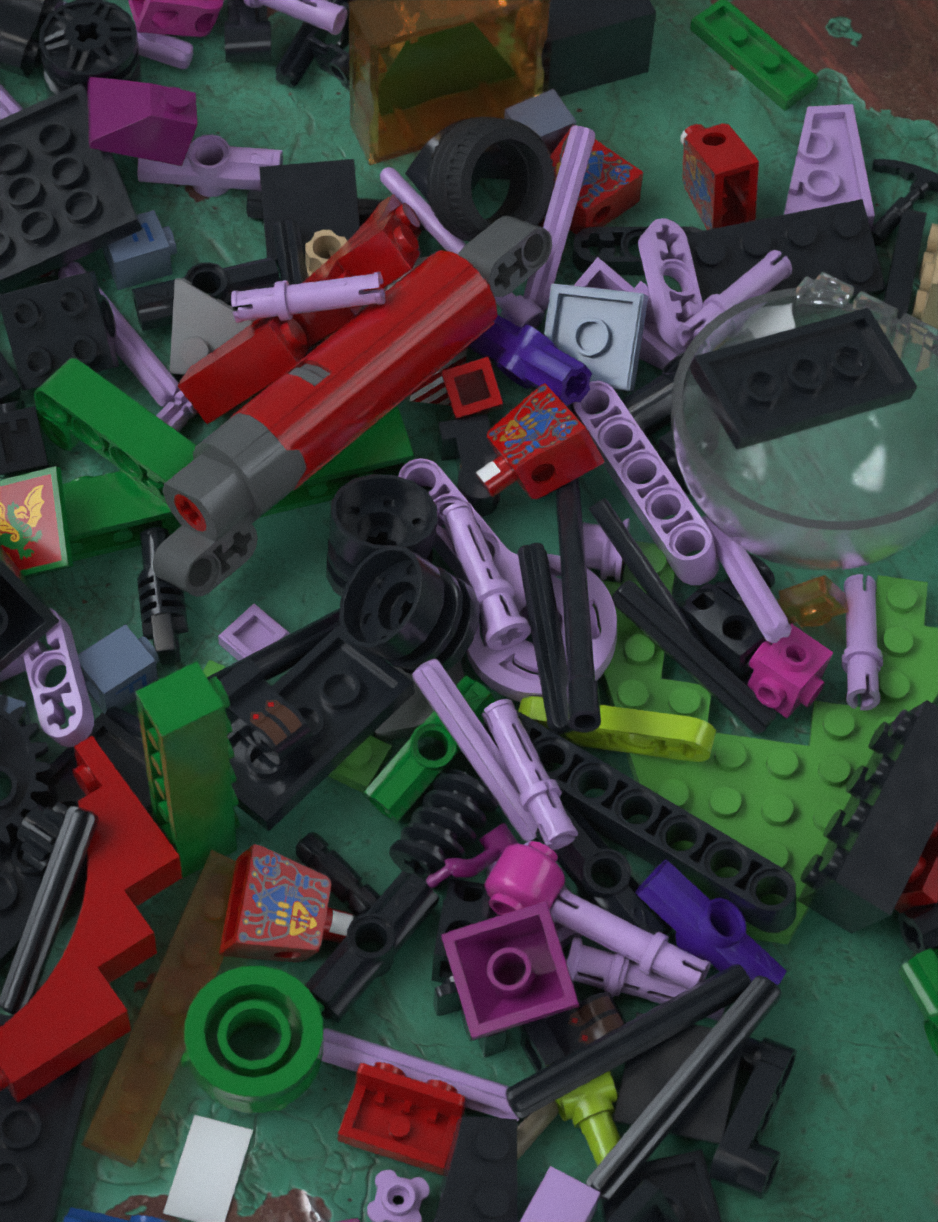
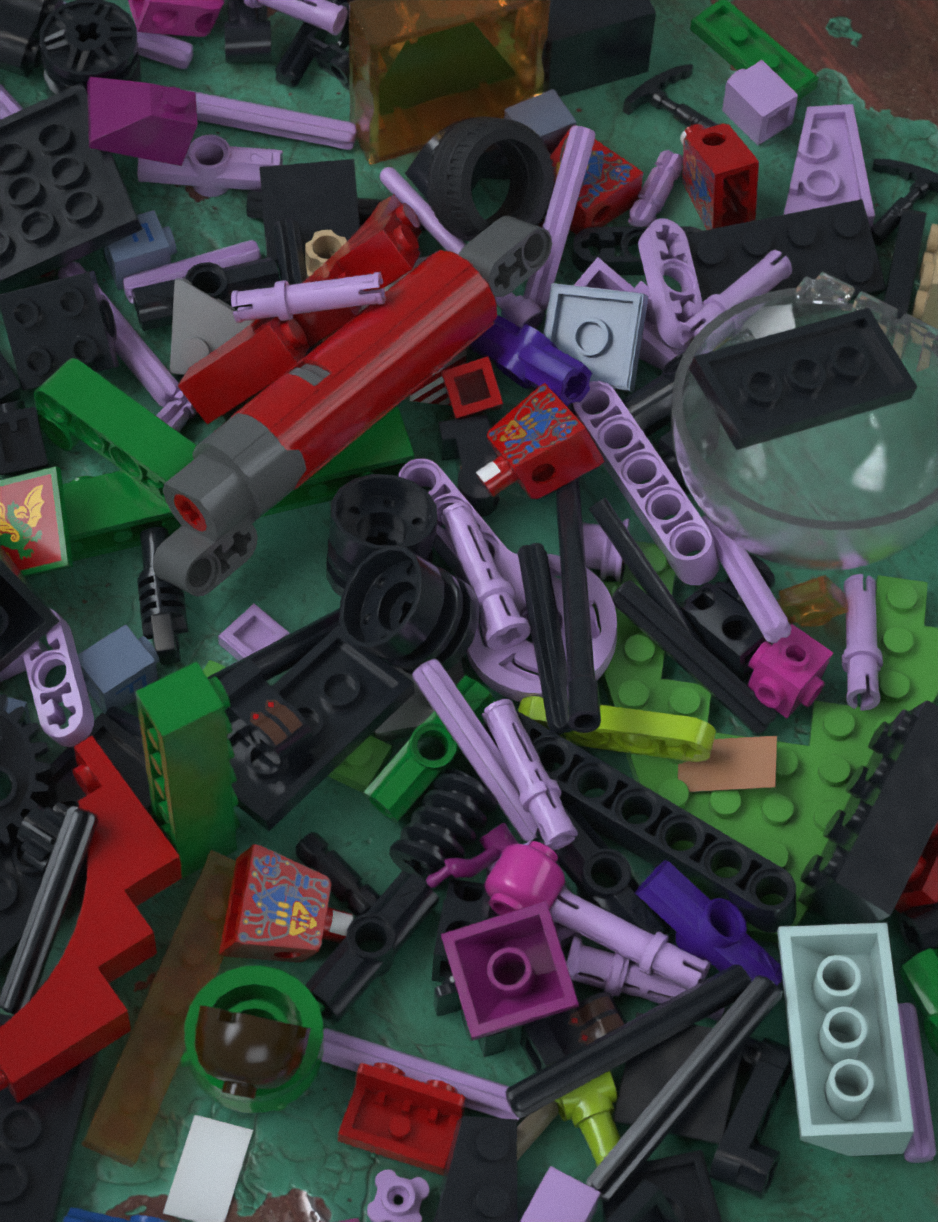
(224, 257): none -> lavender axle
(248, 1050): none -> dark brown cylinder
(275, 121): none -> lavender axle
(651, 93): none -> black piece
(656, 189): none -> lavender axle
(733, 765): none -> nougat sticker
(759, 102): none -> lavender brick
(845, 1038): none -> light aqua slope
(922, 1143): none -> lavender axle

